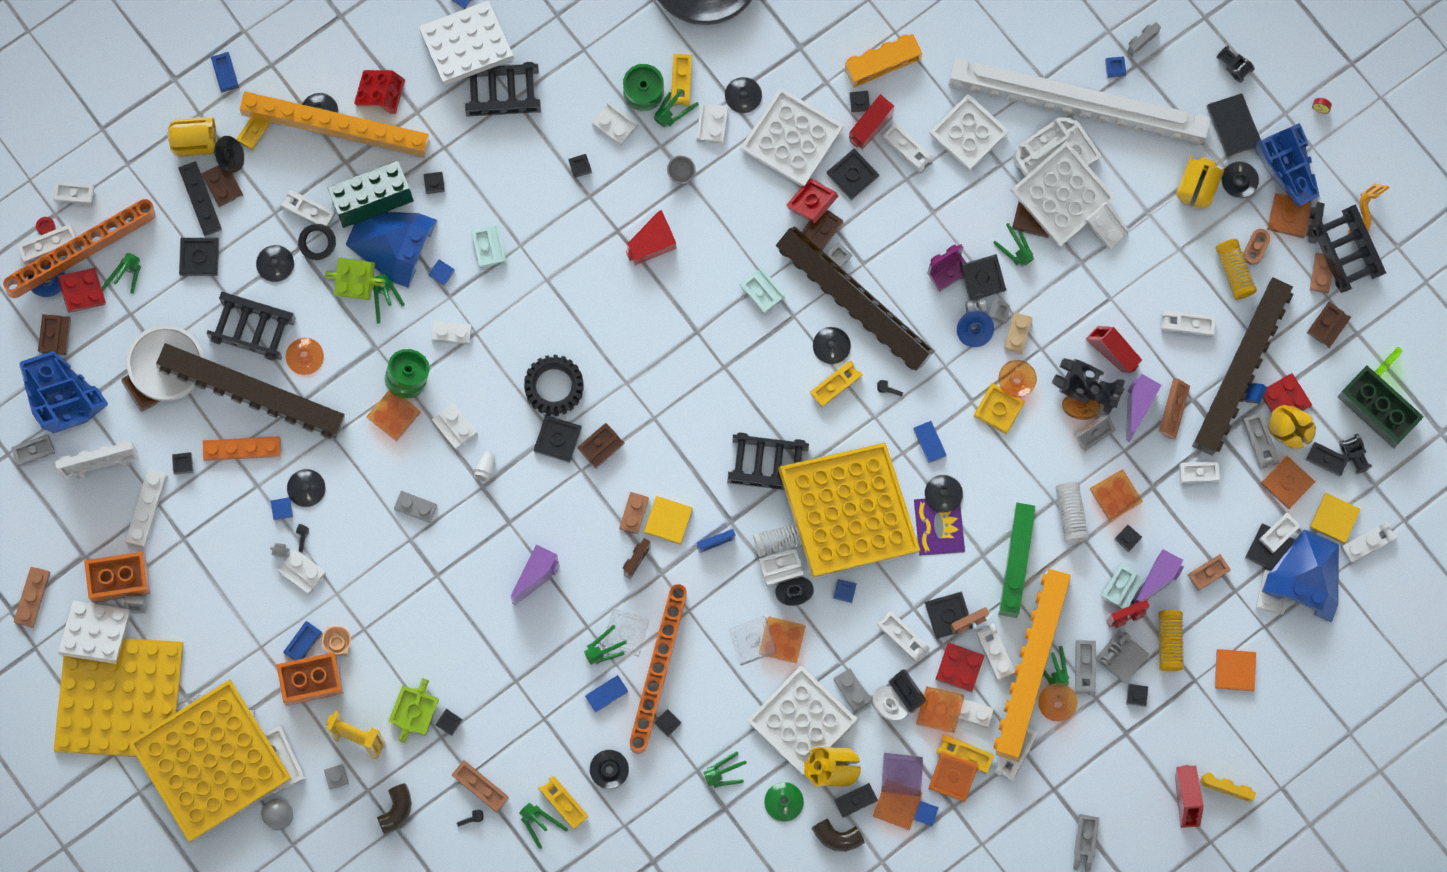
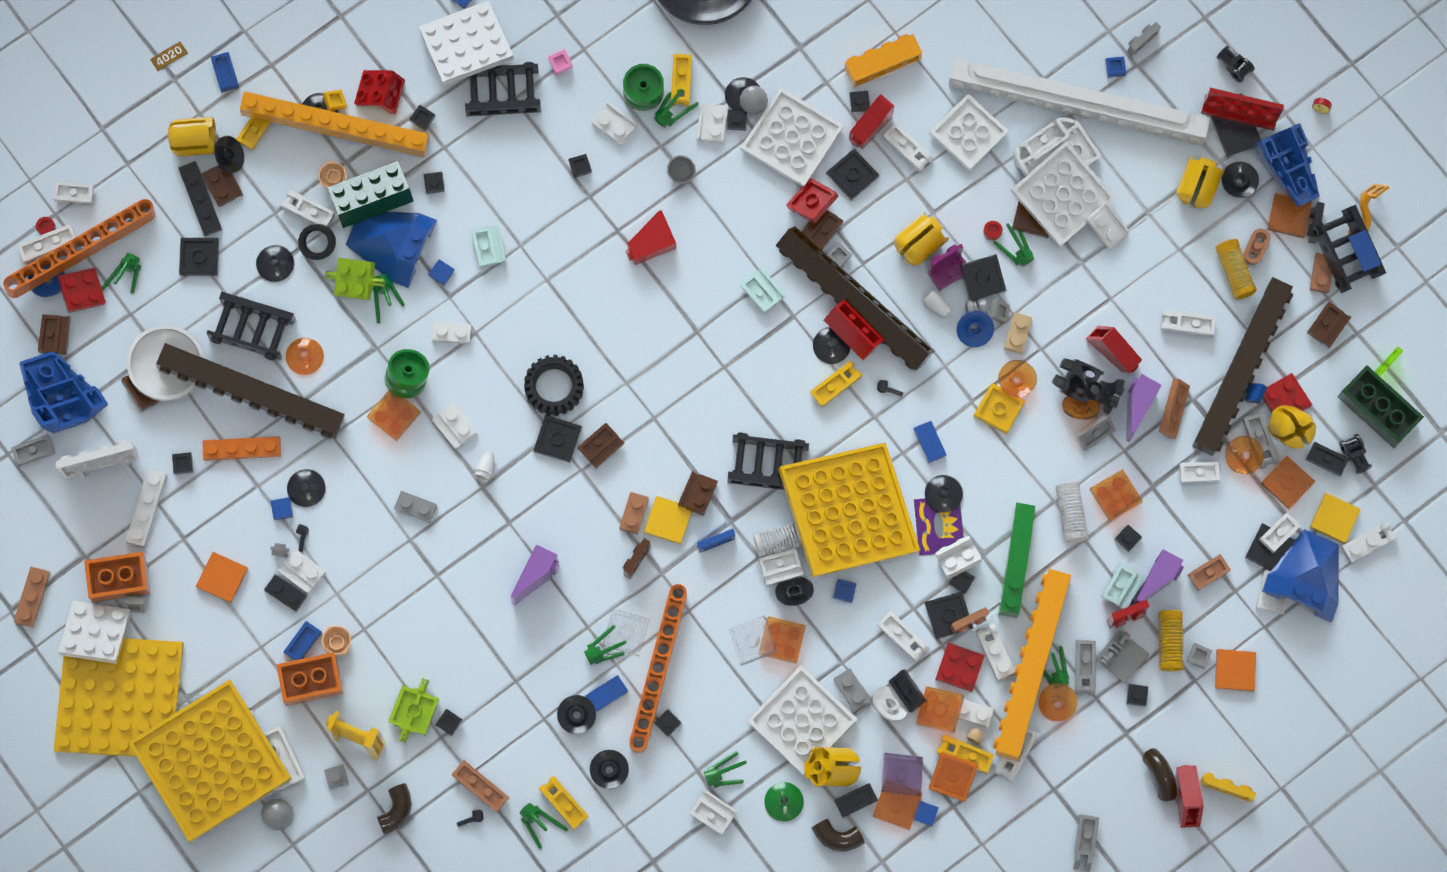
(168, 55): none -> pearl gold sticker
(222, 577): none -> orange tile
(285, 593): none -> black plate
(331, 174): none -> light nougat hat
(334, 100): none -> yellow tile
(422, 118): none -> black plate
(560, 62): none -> bright pink plate
(575, 704): none -> black dish
(698, 493): none -> reddish brown plate
(713, 812): none -> white plate
(737, 120): none -> black plate
(753, 99): none -> light grey hair
(853, 329): none -> red brick
(920, 240): none -> yellow cylinder
(937, 303): none -> white cone
(958, 557): none -> white bracket
(962, 581): none -> black tile
(975, 736): none -> tan hinge
(992, 230): none -> red tile
(1162, 774): none -> dark brown cylinder
(1199, 655): none -> light grey plate
(1235, 453): none -> clear orange dish
(1241, 109): none -> red fence
(1364, 250): none -> blue tile

